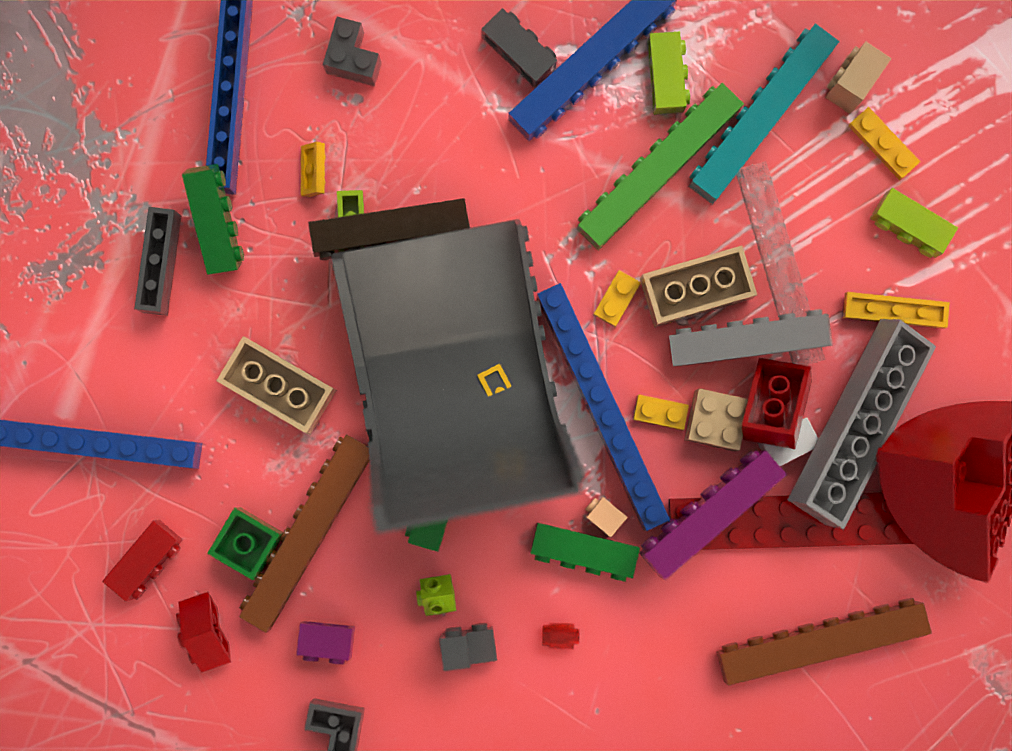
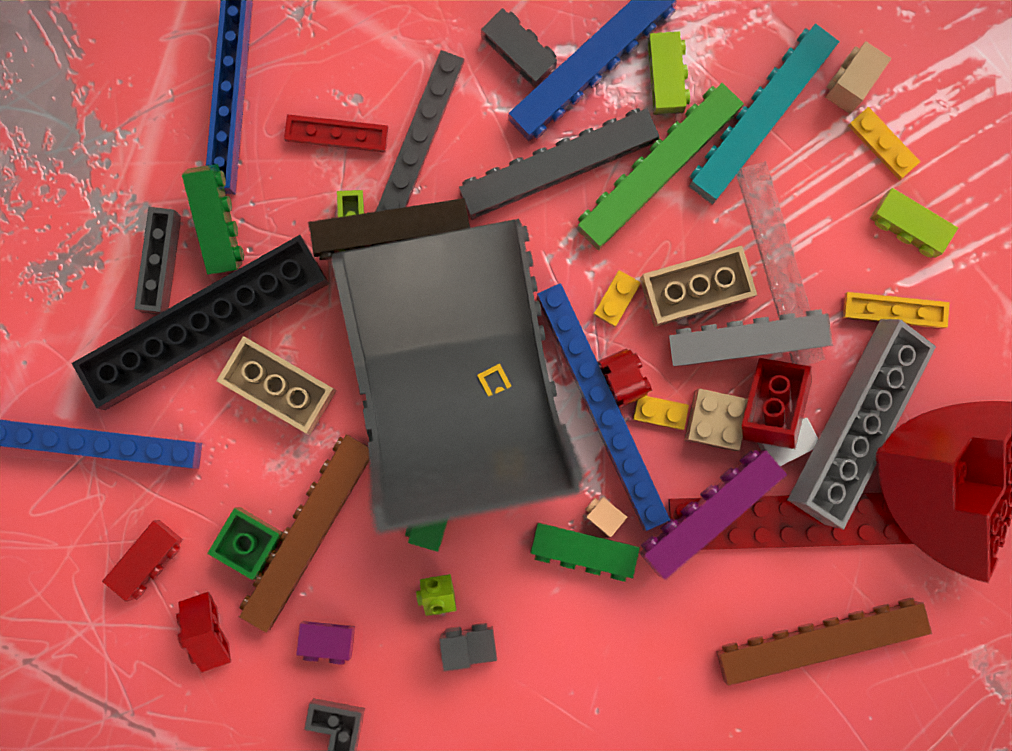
(200, 323): none -> black brick
(313, 169): yellow plate -> none
(336, 133): none -> red plate
(346, 58): dark grey brick -> none
(421, 132): none -> dark grey plate
(558, 163): none -> dark grey brick
(560, 635): clear red brick -> none
(624, 376): none -> red brick

